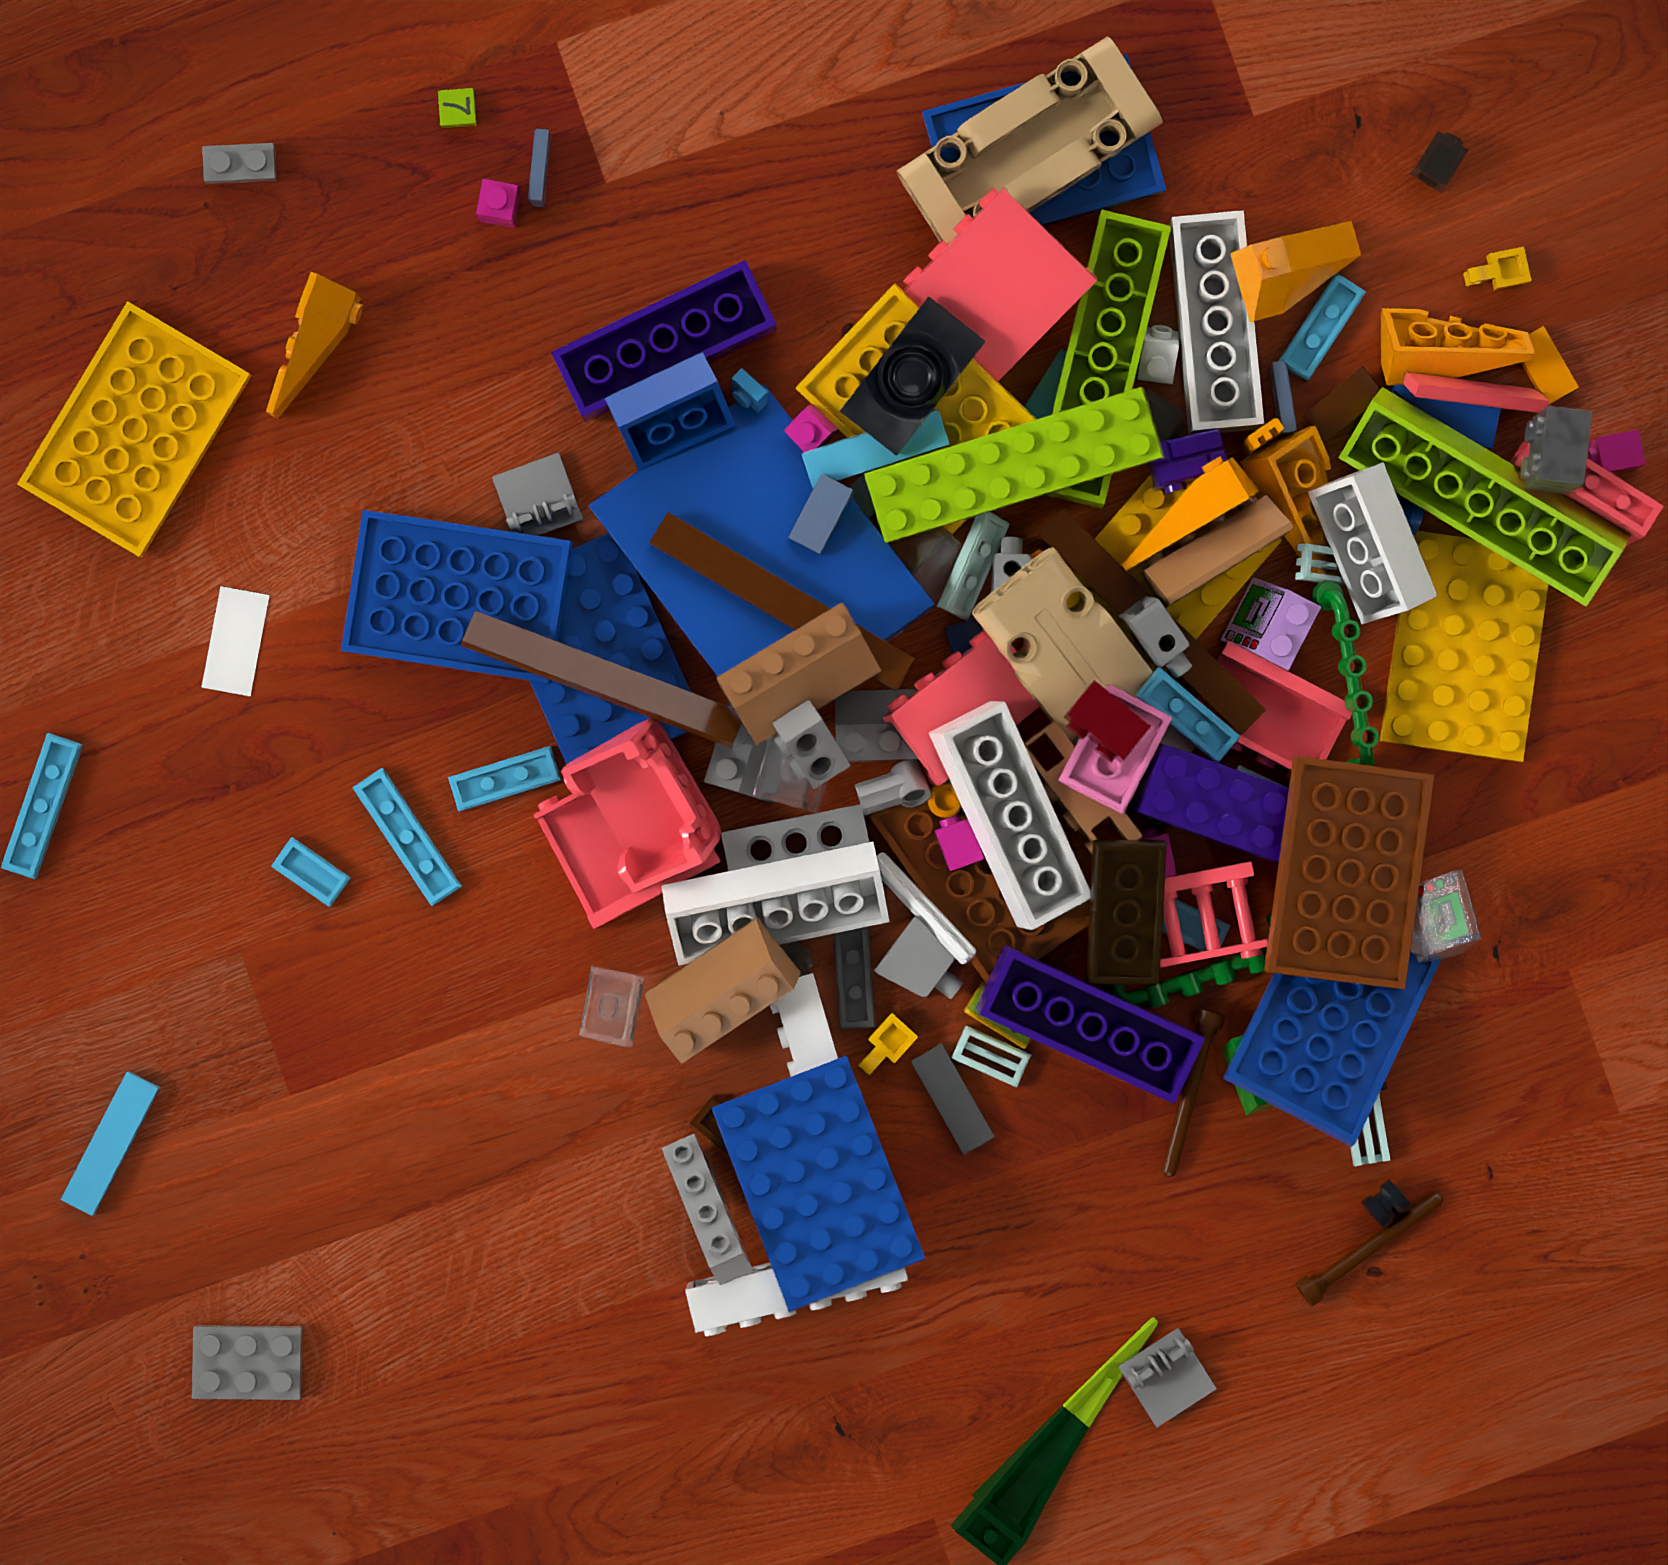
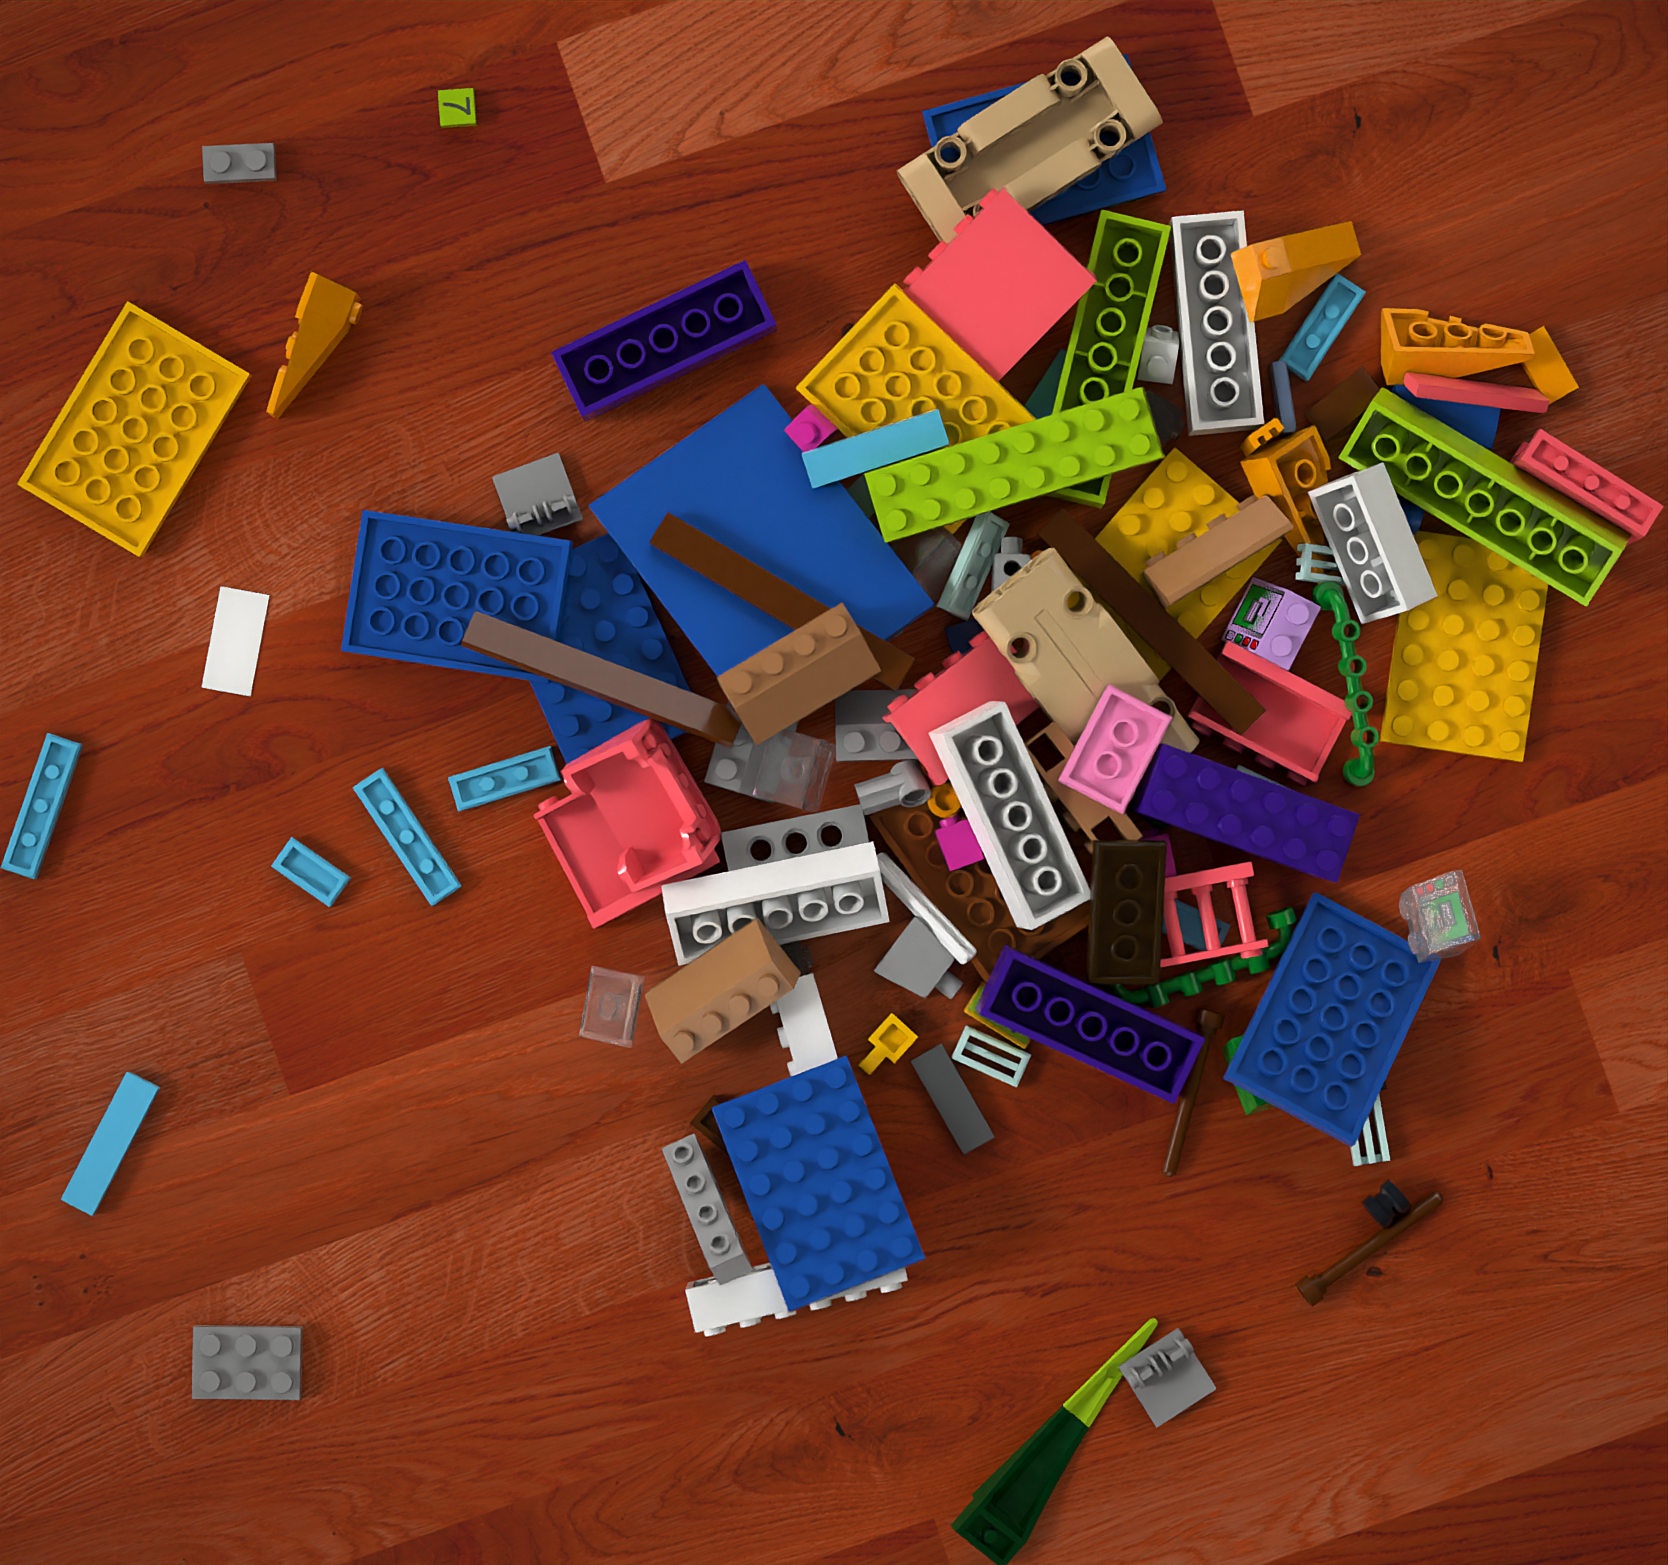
(498, 203): dark pink brick -> none
(539, 167): sand blue tile -> none
(670, 411): blue brick -> none
(748, 391): dark azure plate -> none
(811, 745): light grey brick -> none
(821, 514): sand blue tile -> none
(854, 979): dark grey tile -> none
(912, 376): black slope -> none
(1106, 722): dark red brick -> none
(1146, 624): light grey torso -> none
(1184, 460): dark purple brick -> none
(1188, 715): medium azure tile -> none
(1207, 498): light orange wedge -> none
(1349, 872): dark orange plate -> none
(1439, 160): clear smoke brick -> none
(1504, 268): yellow plate -> none
(1557, 450): flat silver brick -> none
(1617, 451): dark pink brick -> none

